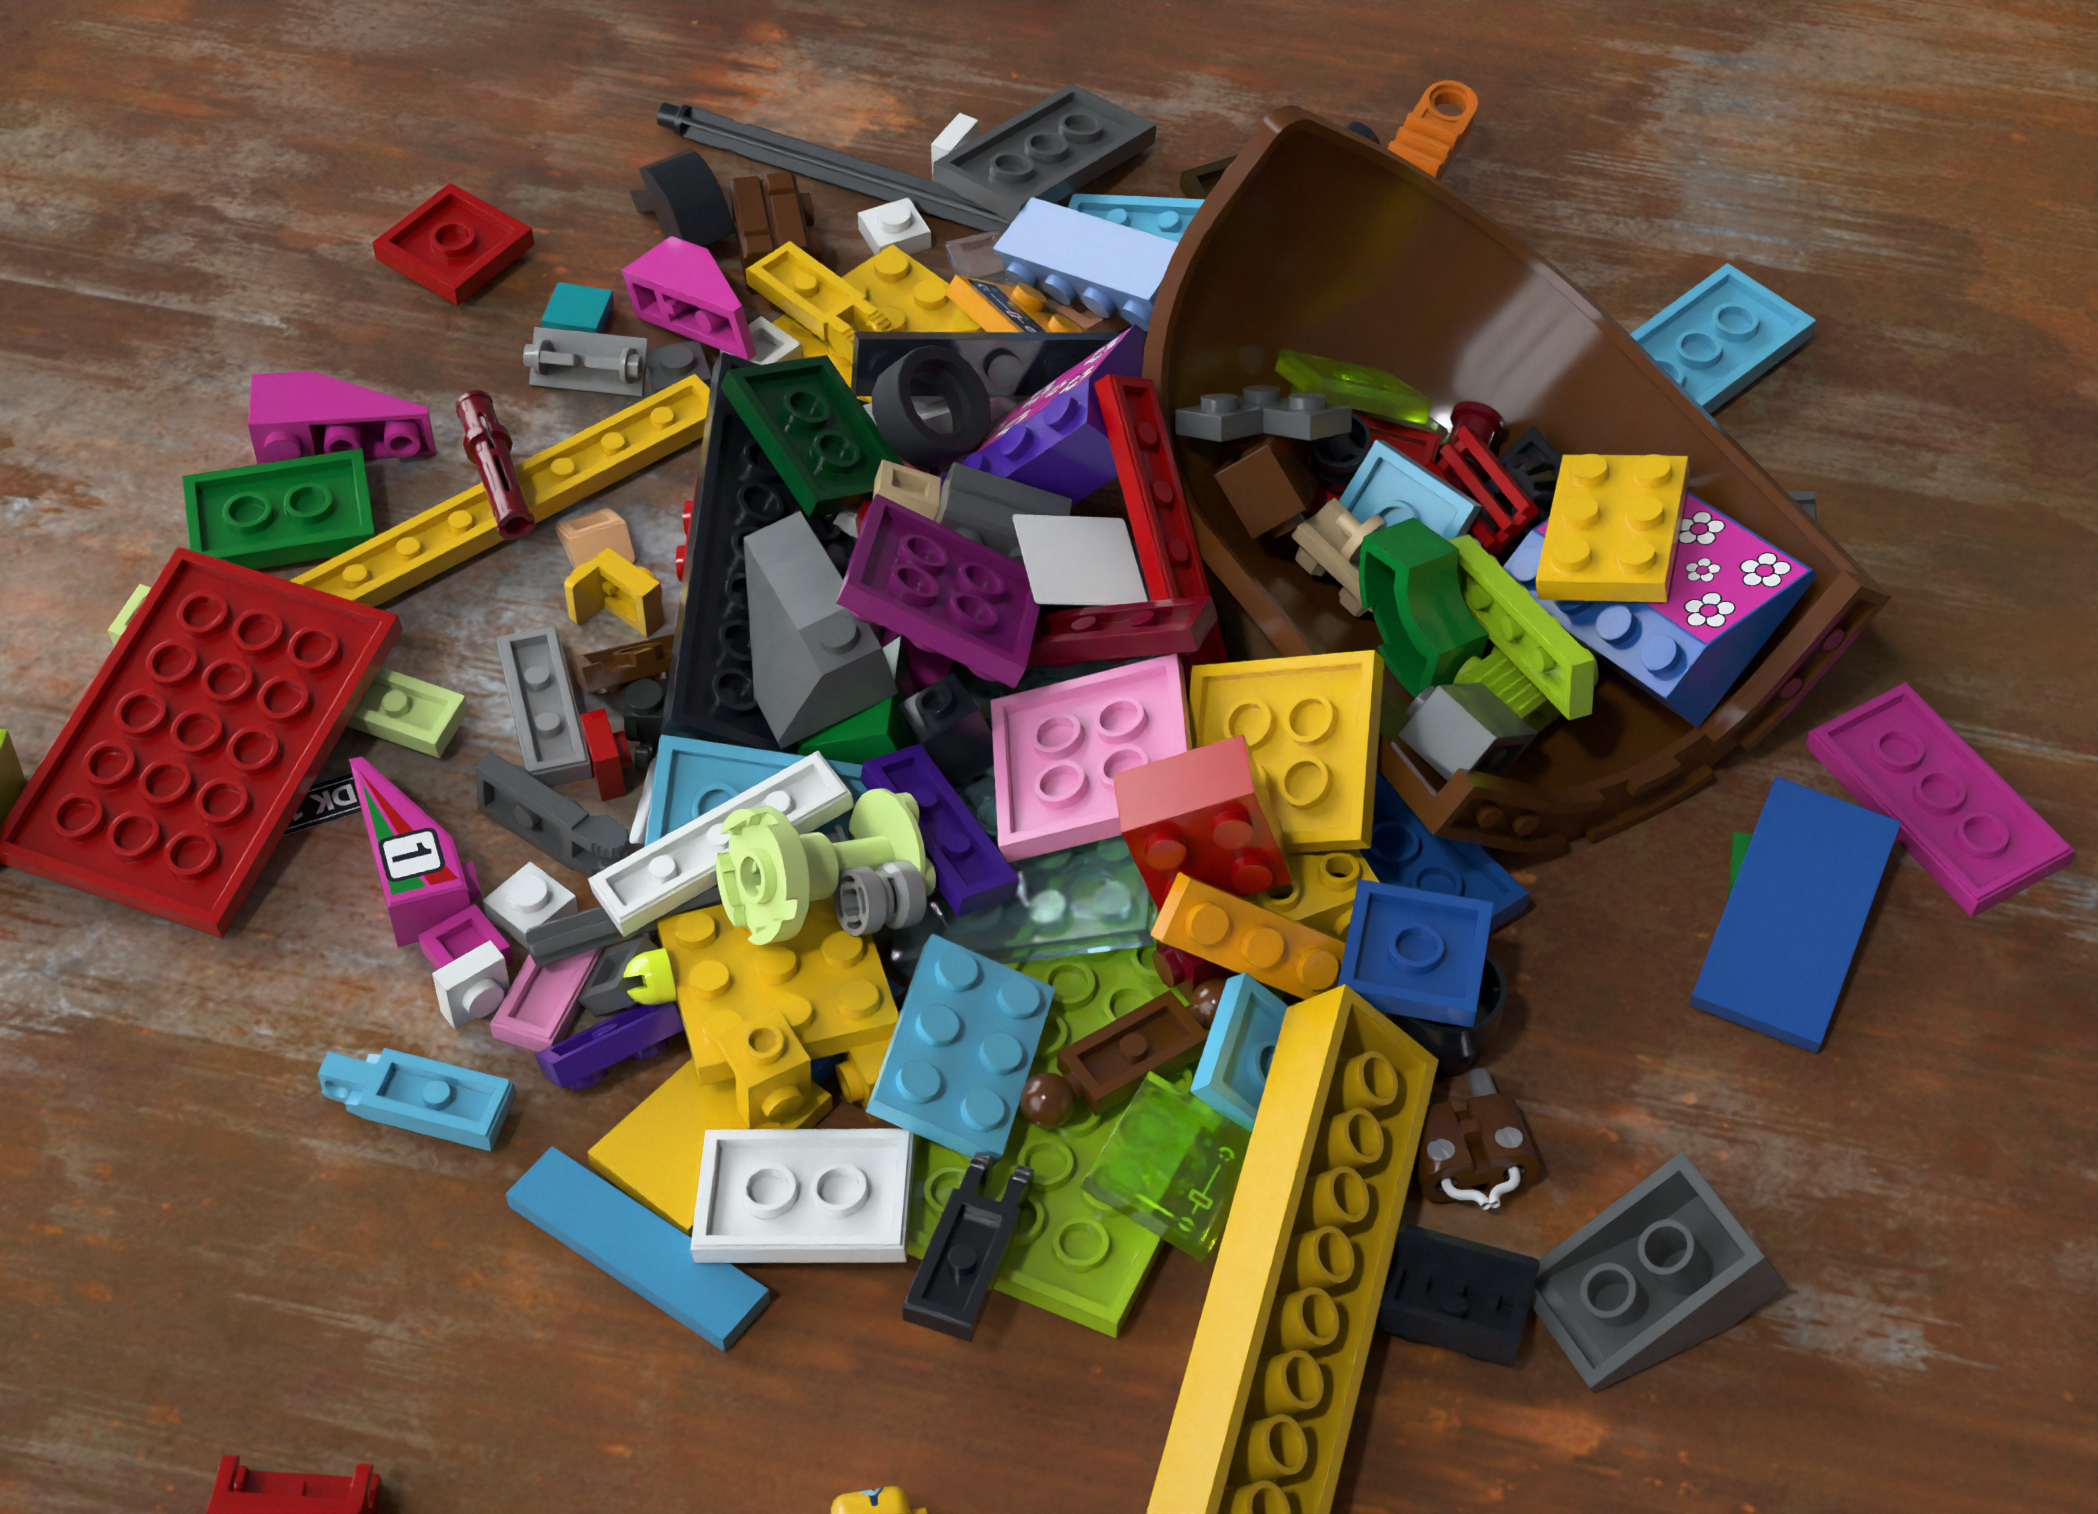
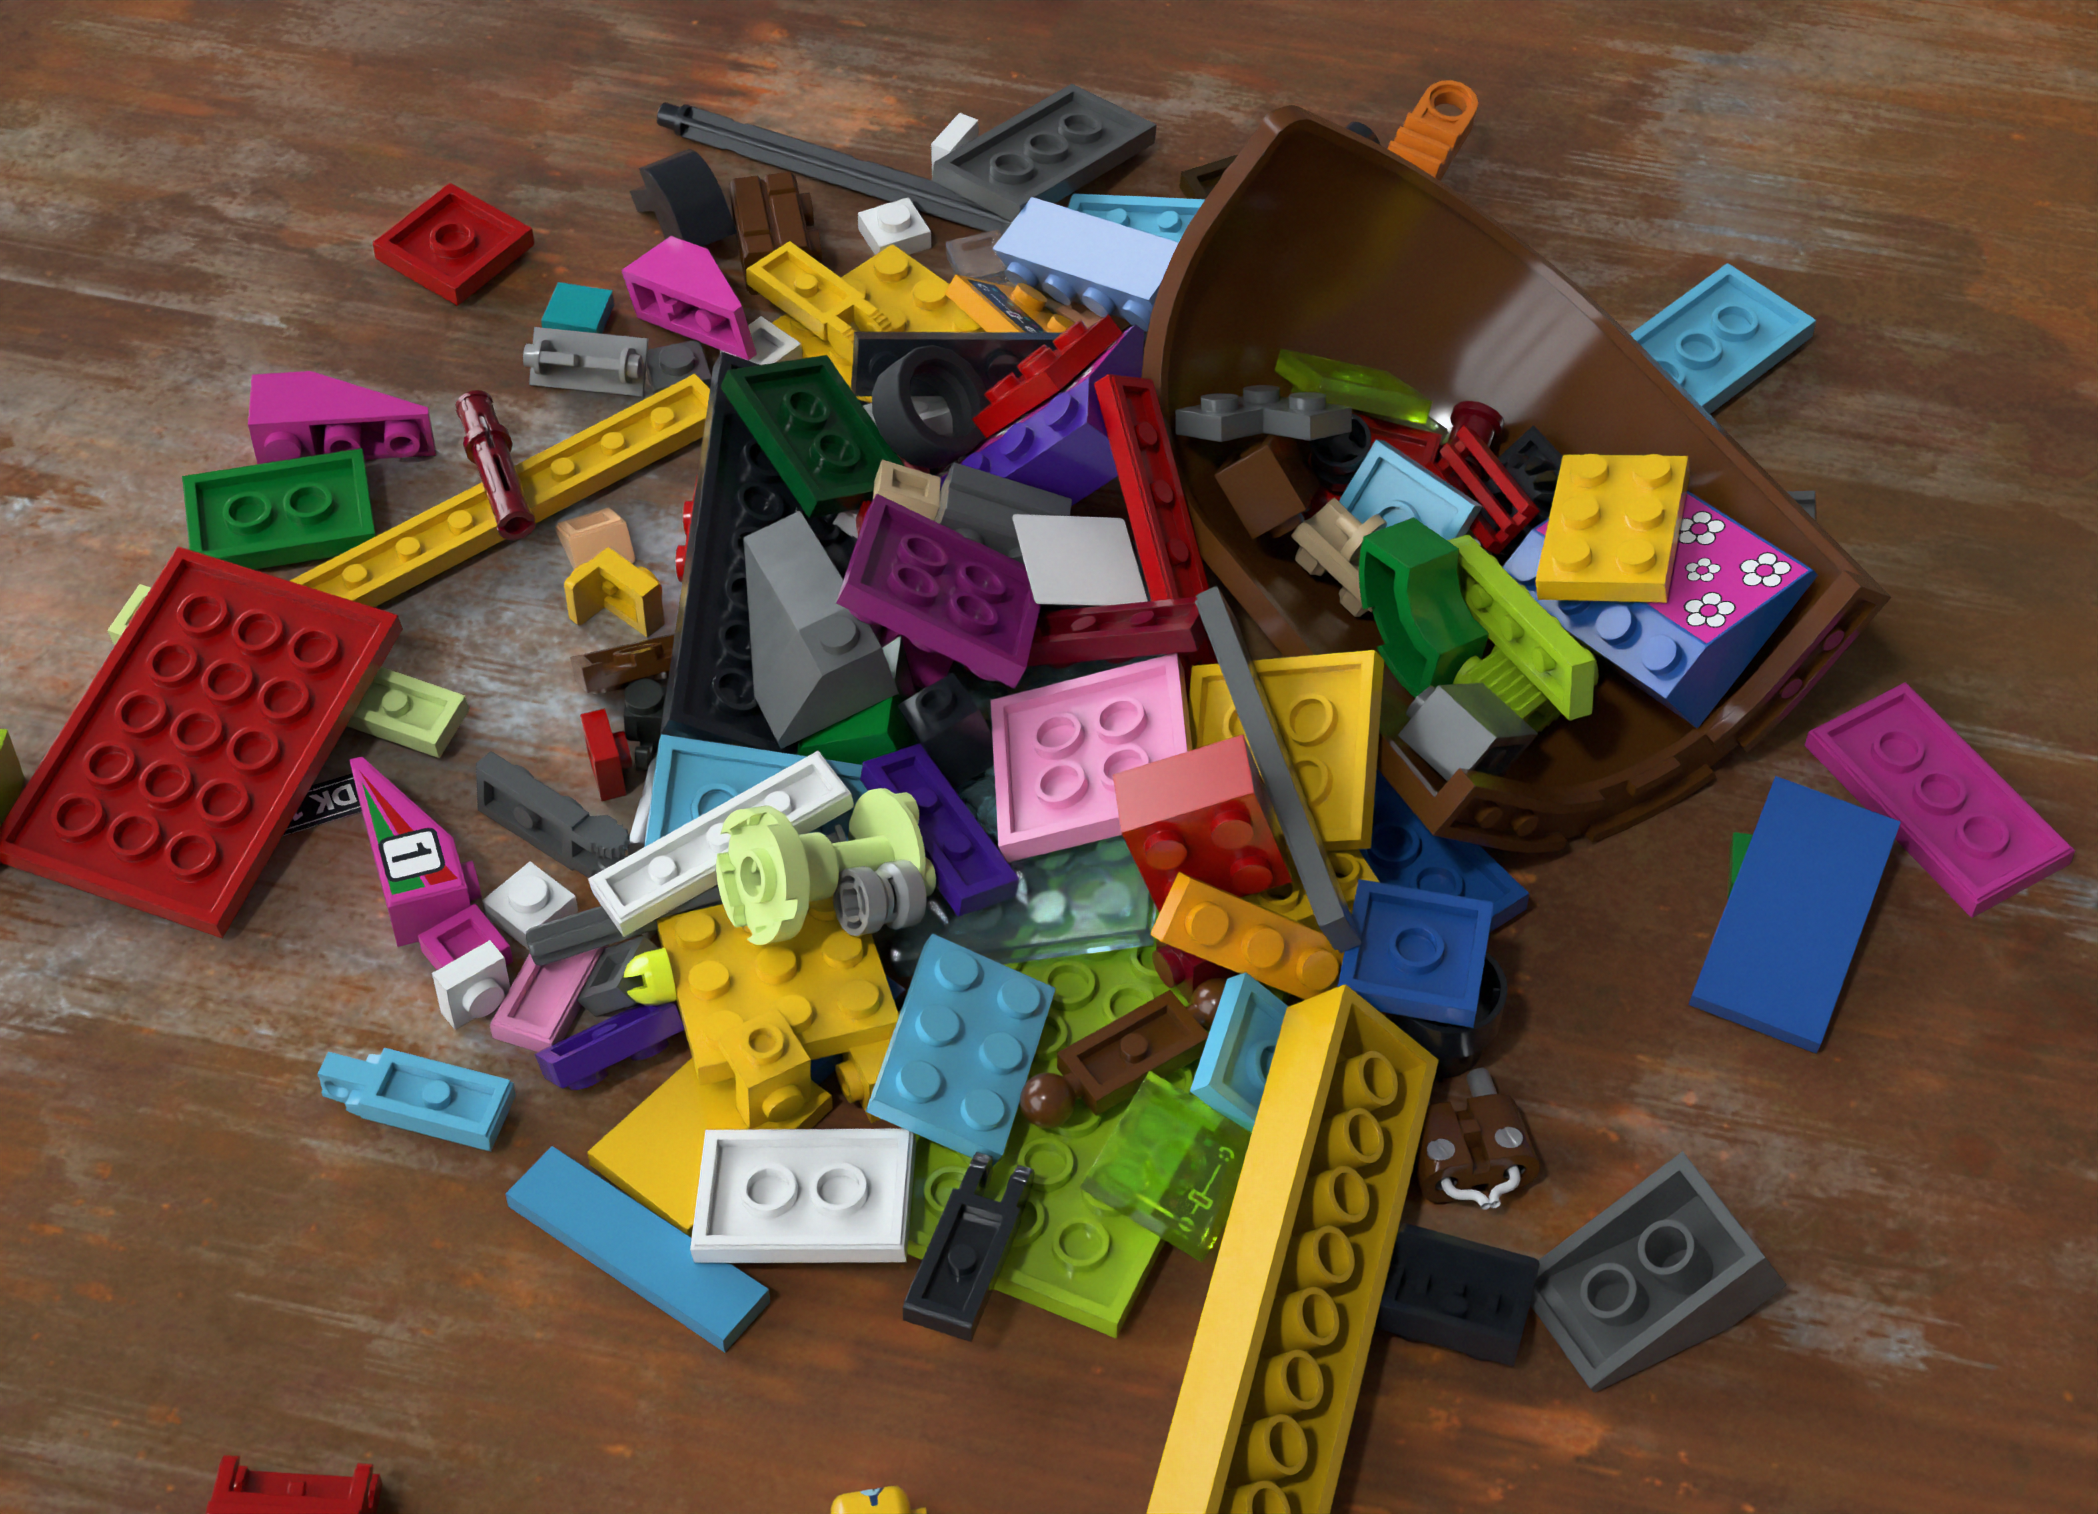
(544, 706): light grey tile -> none
(1045, 373): none -> red plate
(1277, 771): none -> dark grey tile

